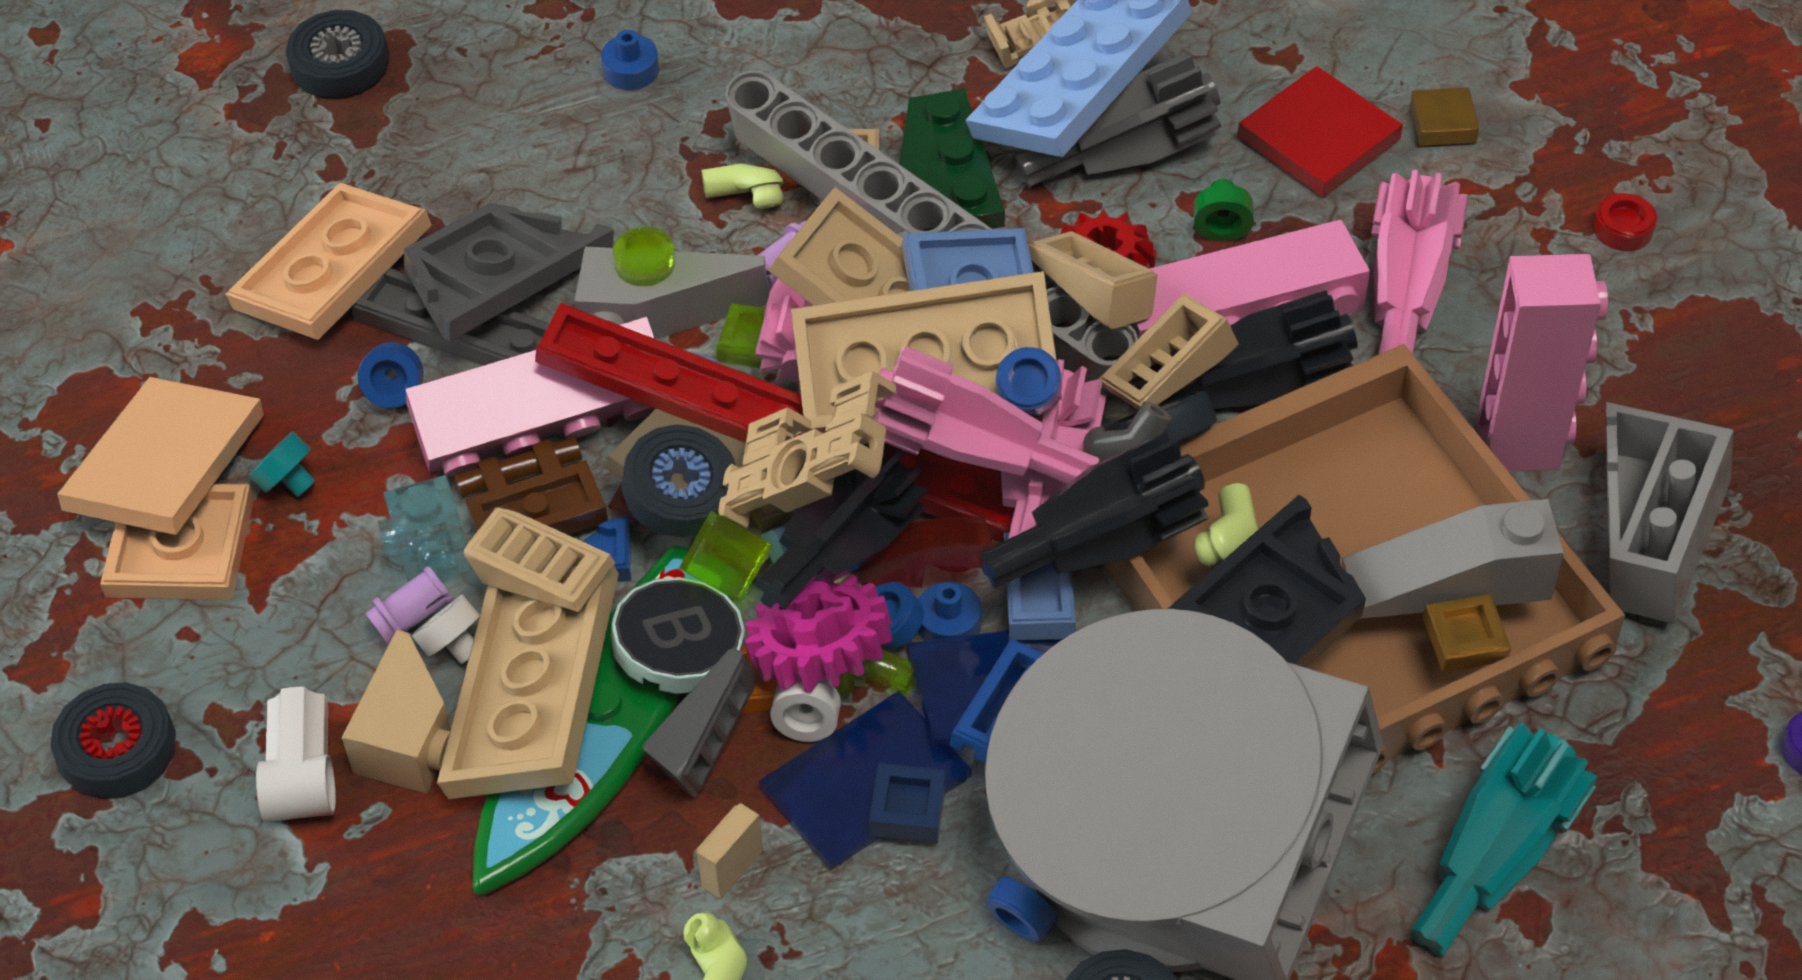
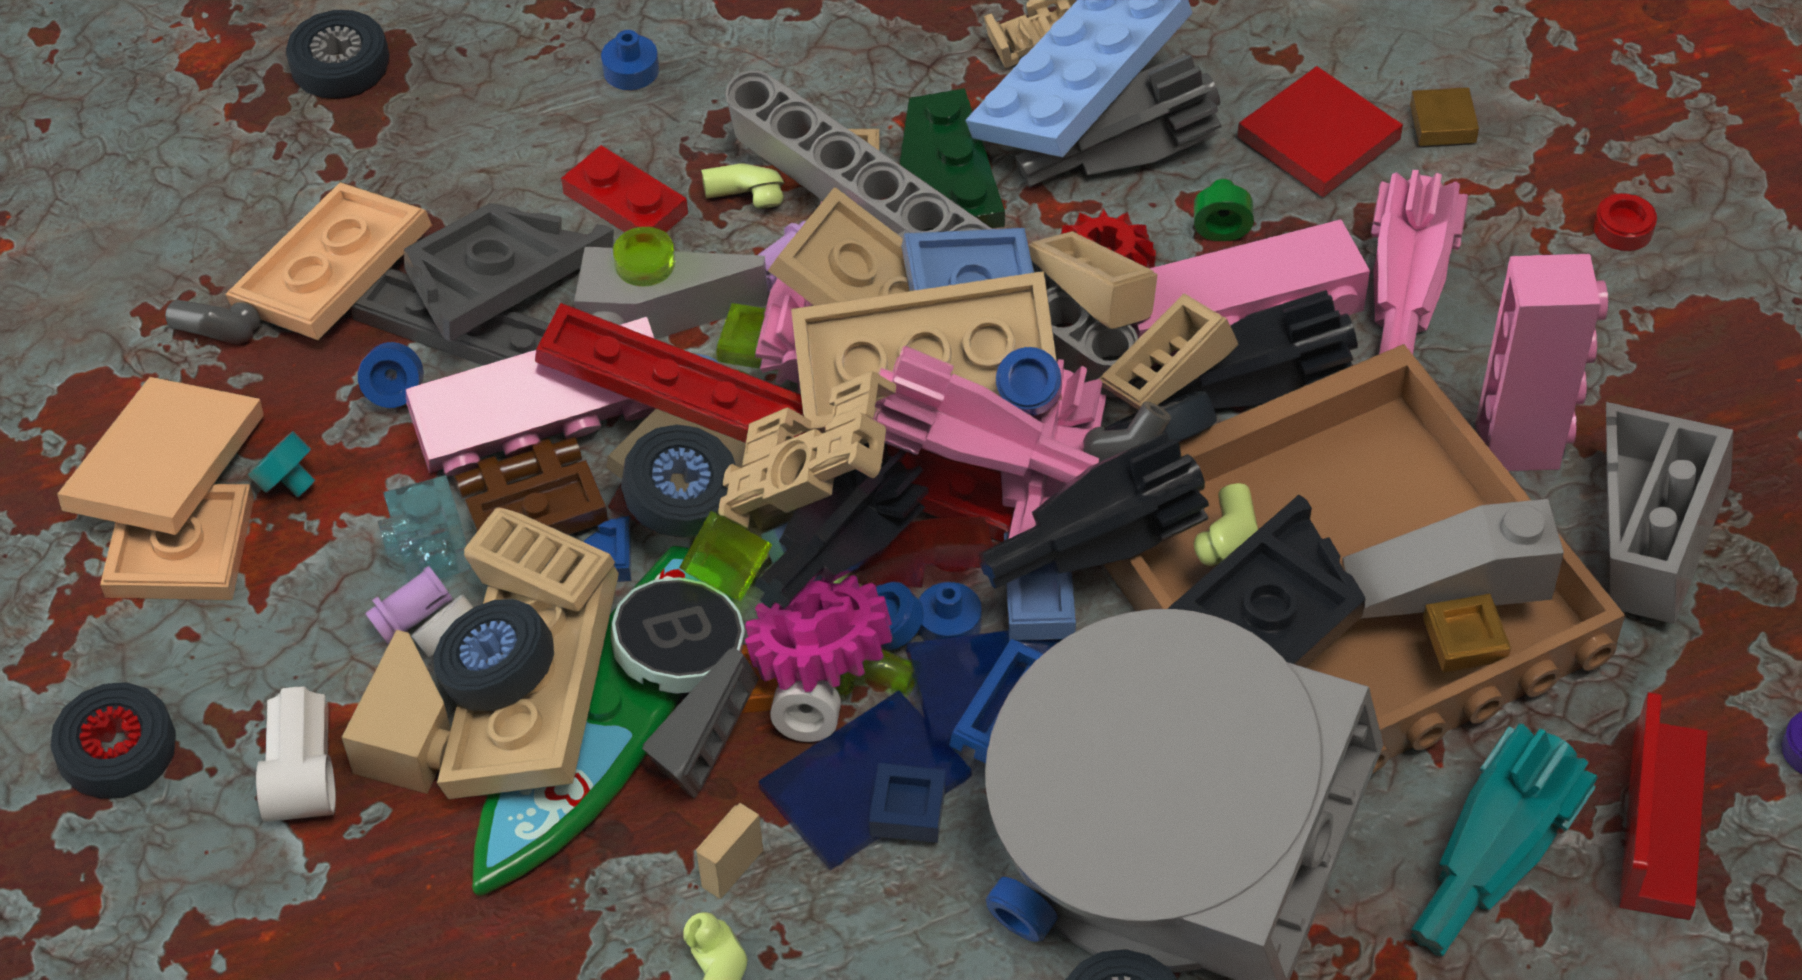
(216, 322): none -> dark grey arm
(485, 634): none -> black bush
(623, 193): none -> red plate
(1663, 816): none -> red panel

